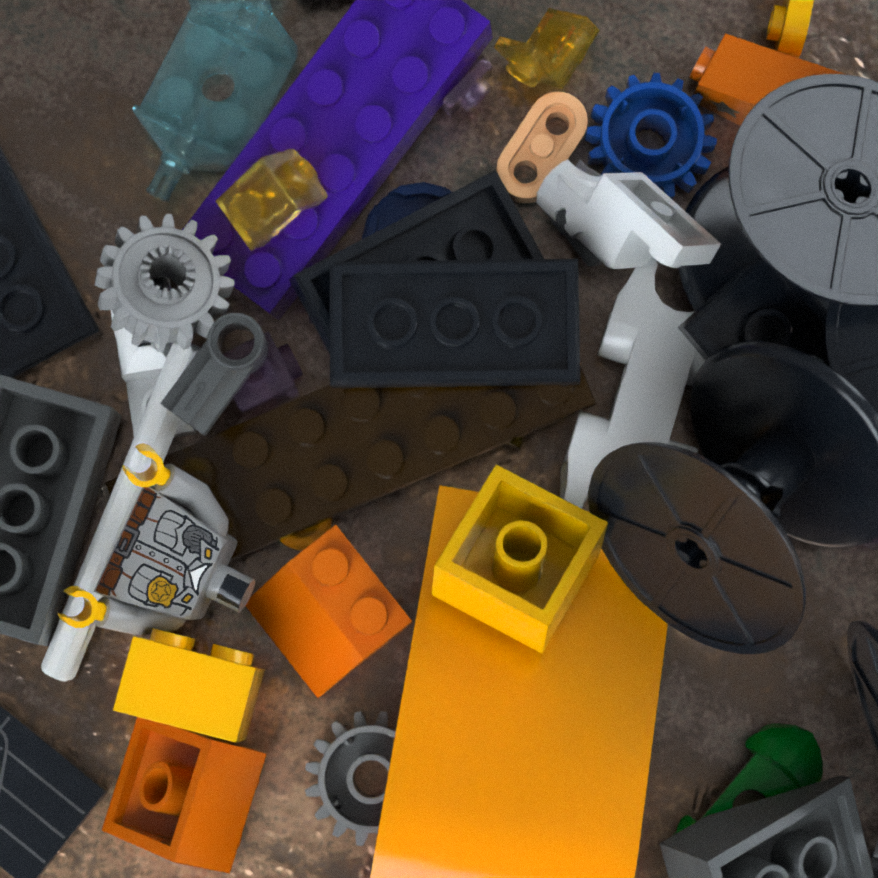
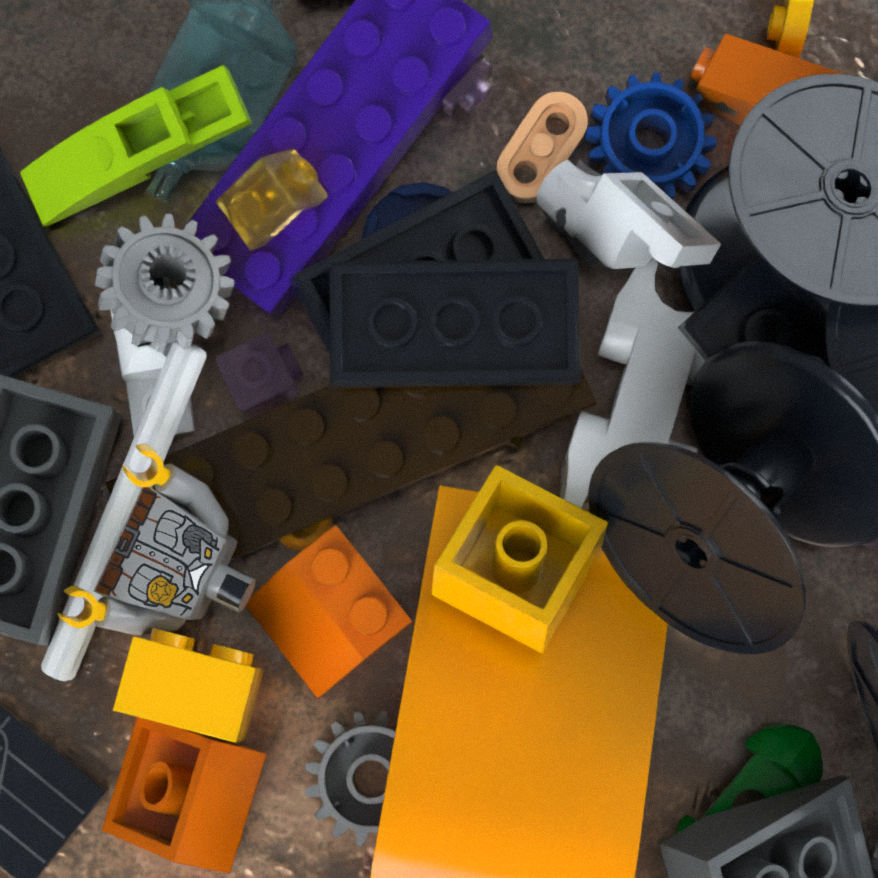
(133, 142): none -> lime slope
(212, 378): dark grey piece -> none
(551, 51): clear yellow bracket -> none

